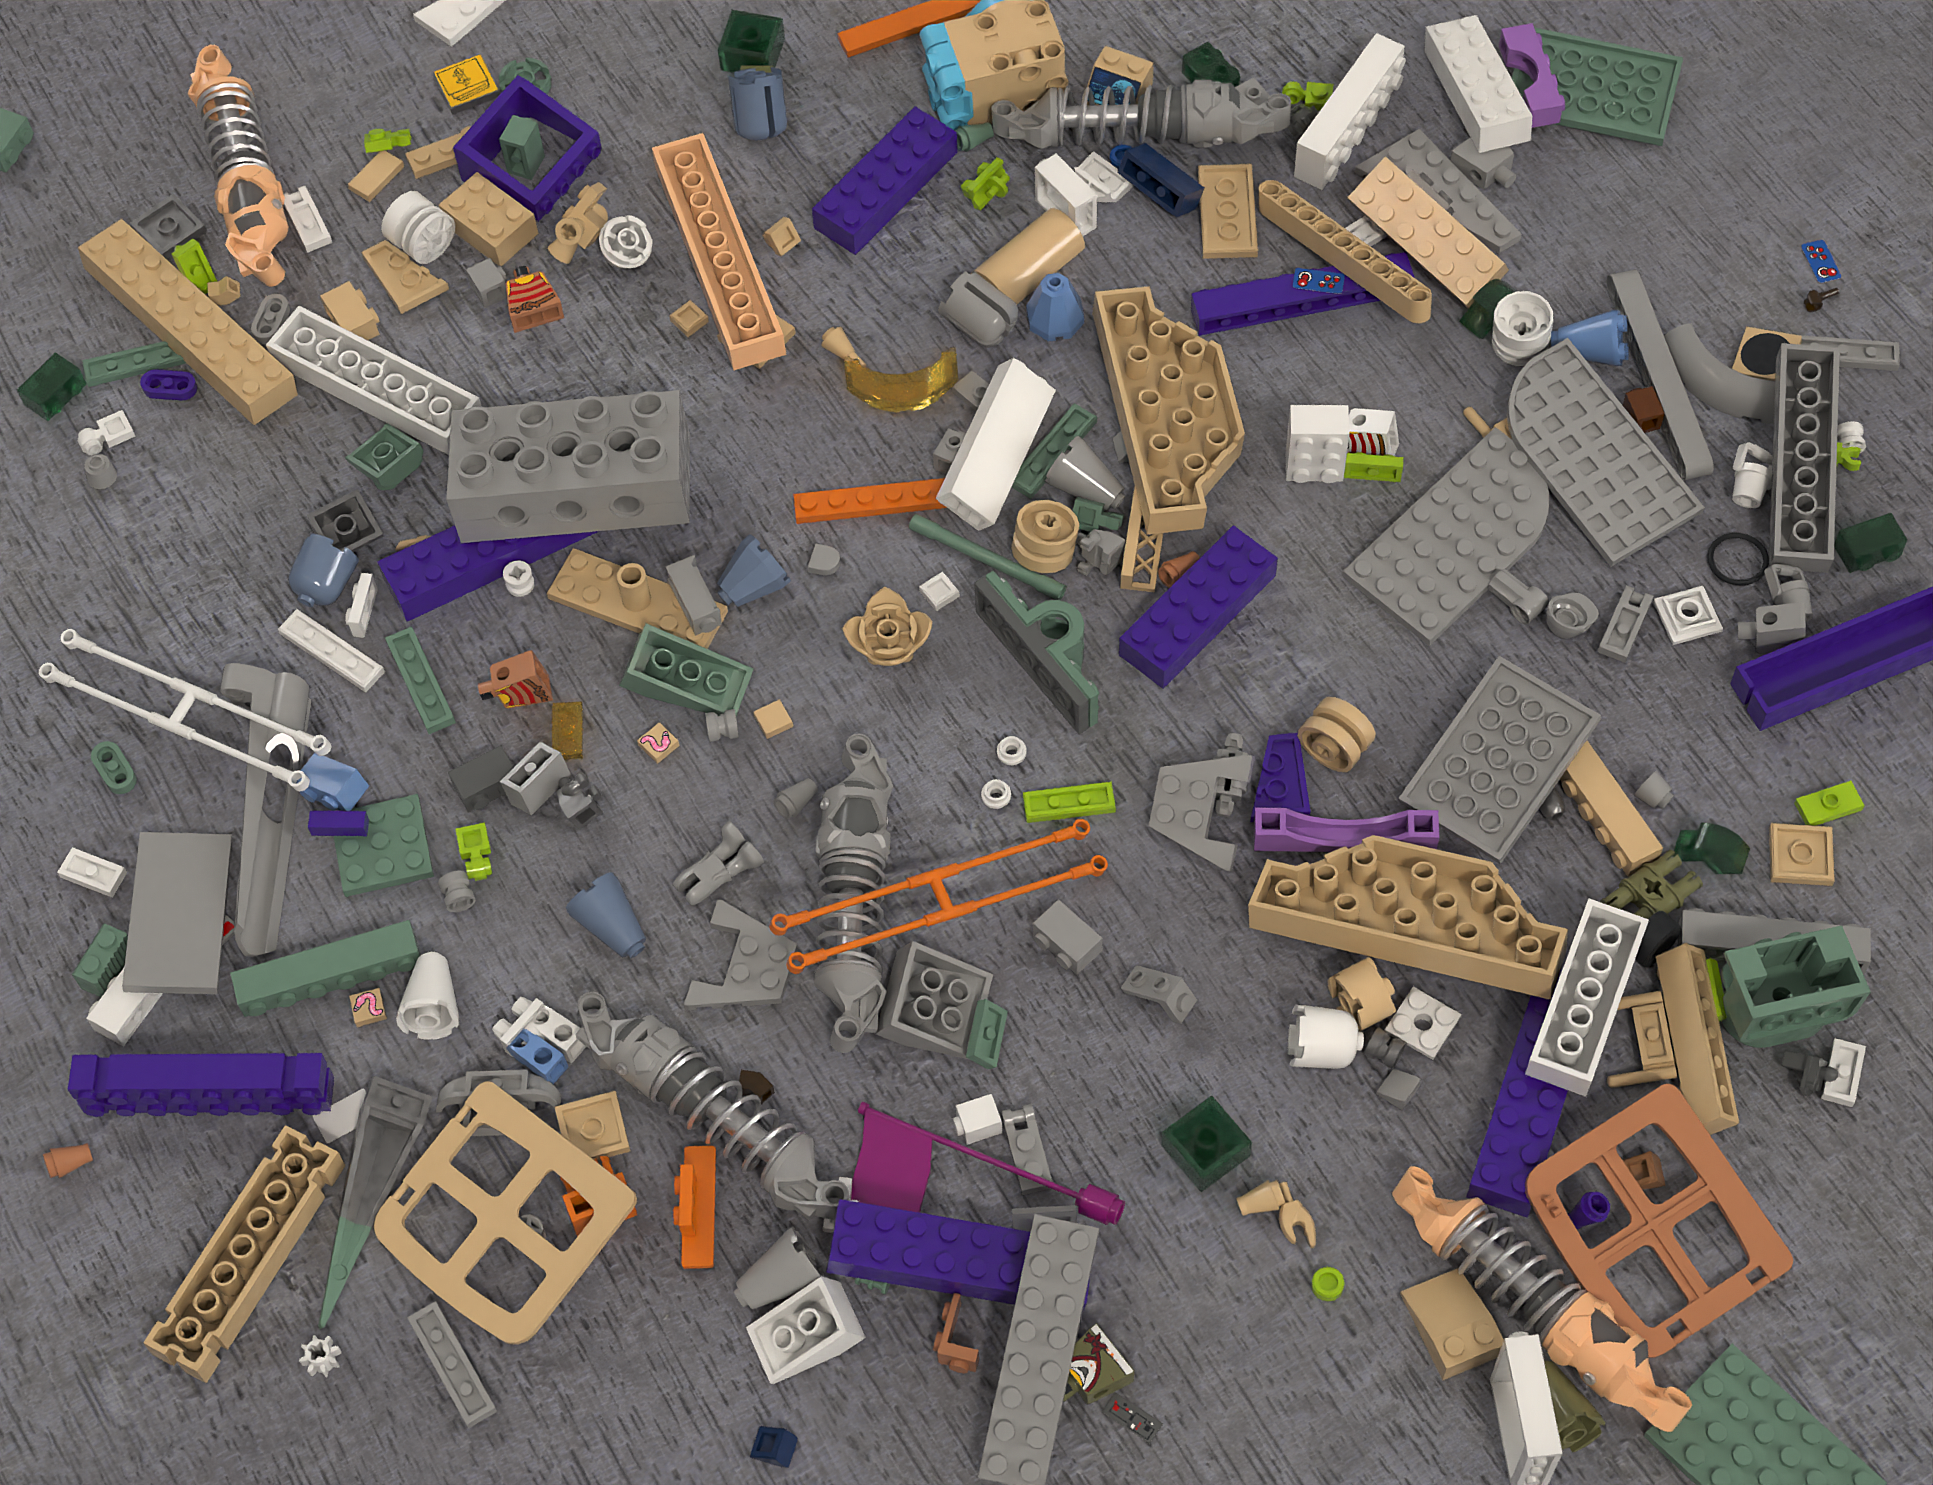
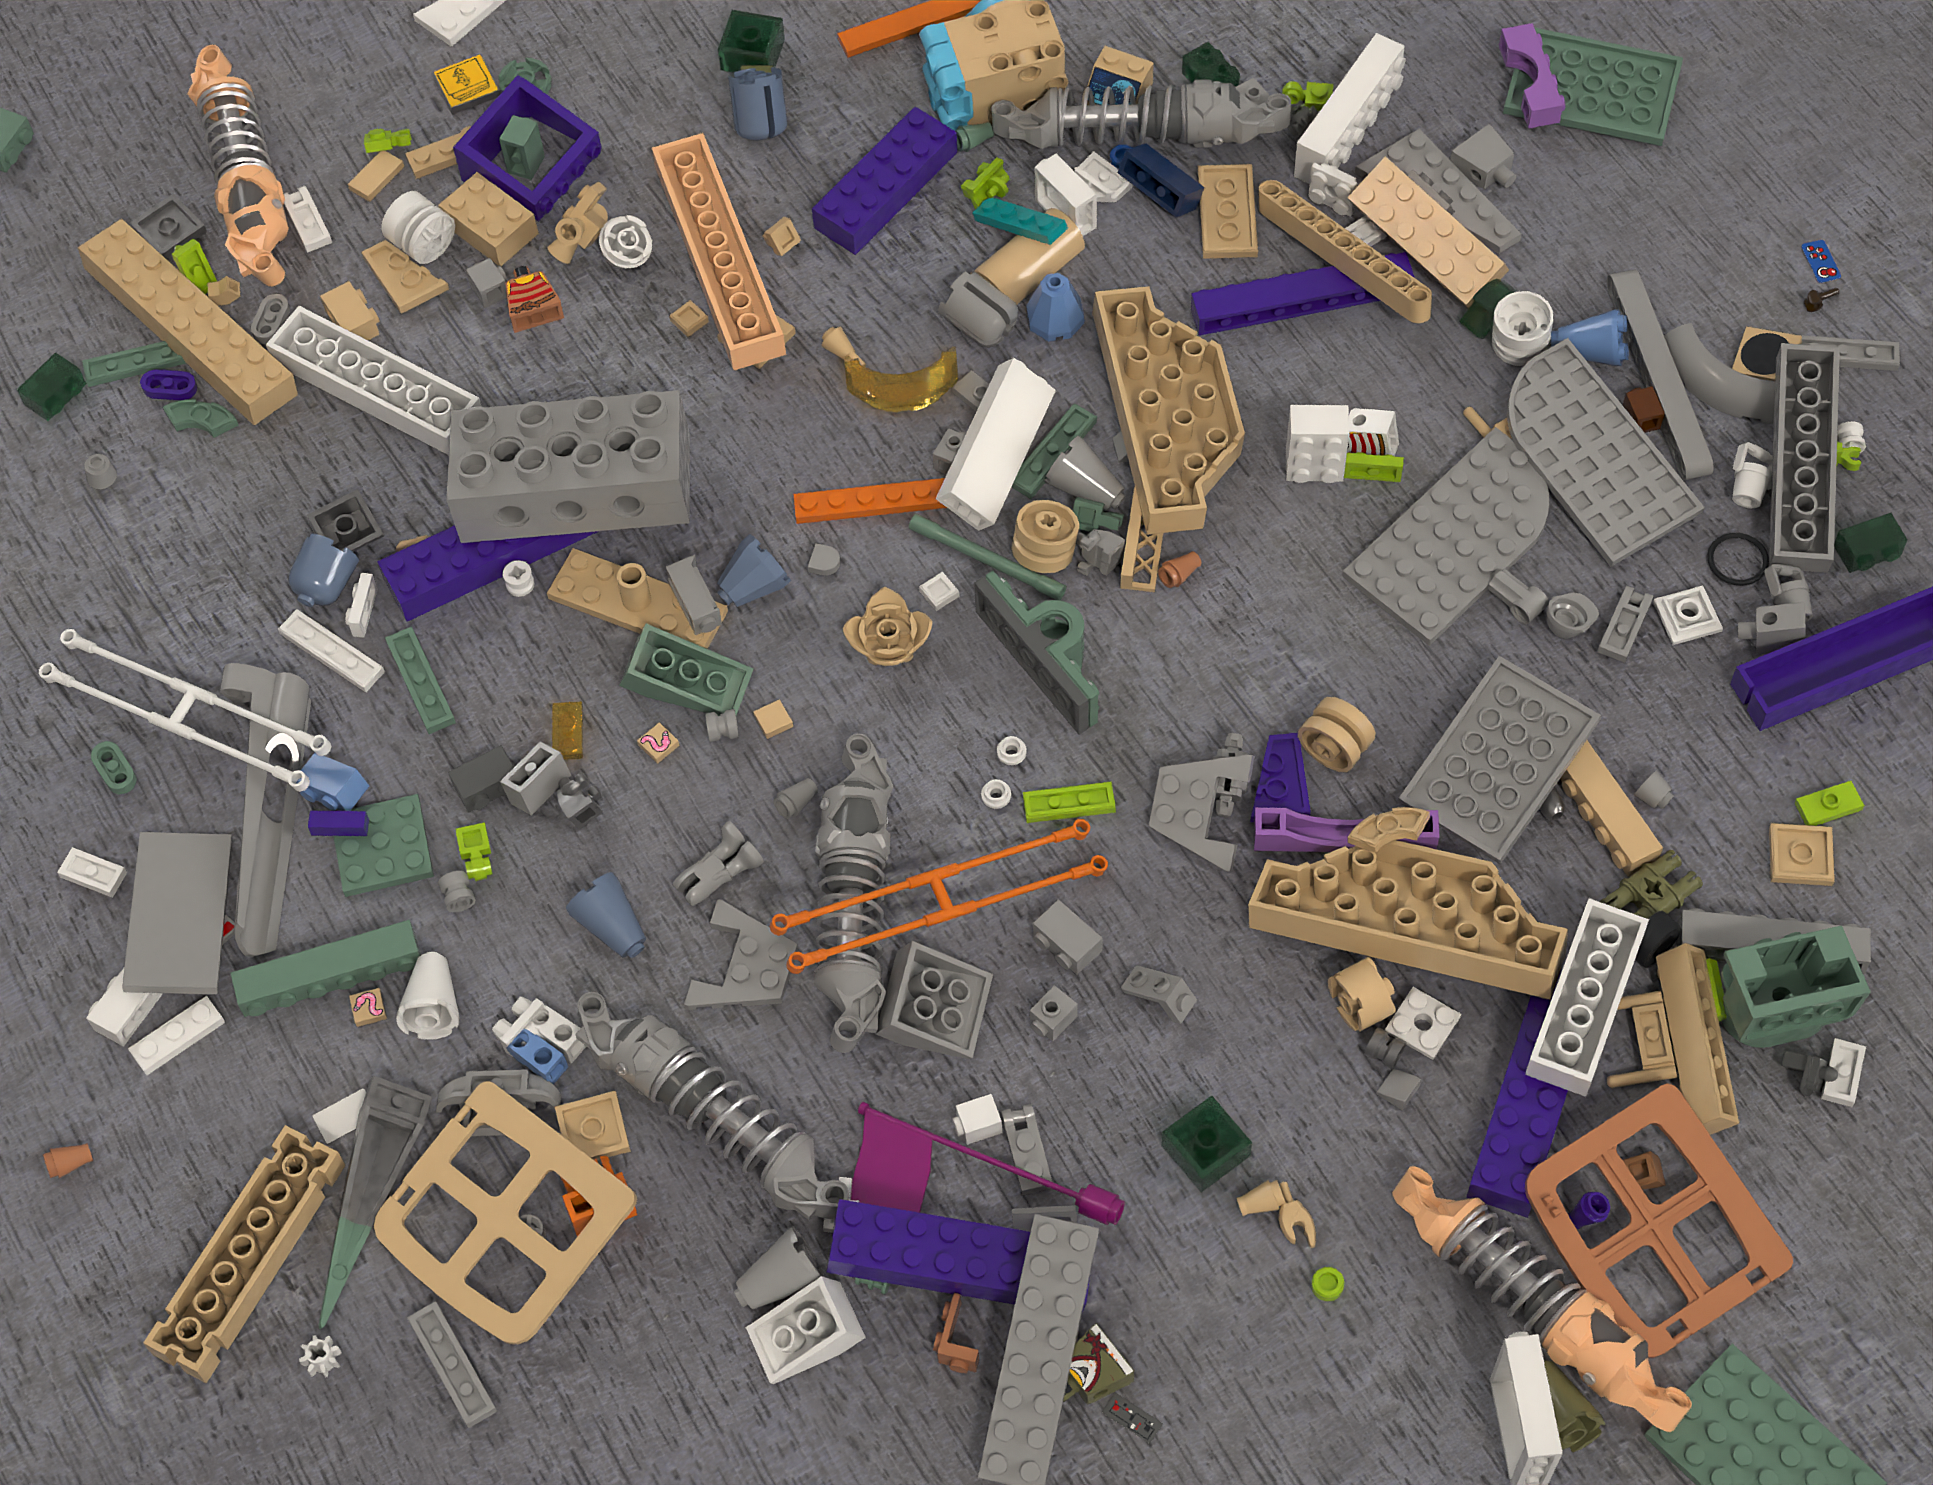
(102, 960): sand green brick -> none
(112, 429): white plate -> none
(176, 1035): none -> white plate
(201, 415): none -> sand green tile
(201, 1083): dark purple brick -> none
(387, 457): sand green slope -> none
(518, 681): nougat torso -> none
(696, 1206): orange bracket -> none
(756, 1084): dark brown piece -> none
(774, 1446): dark blue slope -> none
(986, 1034): sand green plate -> none
(1020, 220): none -> teal plate
(1053, 1014): none -> light grey brick
(1197, 607): dark purple brick -> none
(1318, 280): blue sticker -> none
(1323, 1038): white cylinder -> none
(1332, 188): none -> white piece
(1389, 826): none -> tan tile
(1453, 1323): tan slope -> none
(1478, 84): white brick -> none
(1716, 846): clear green brick -> none

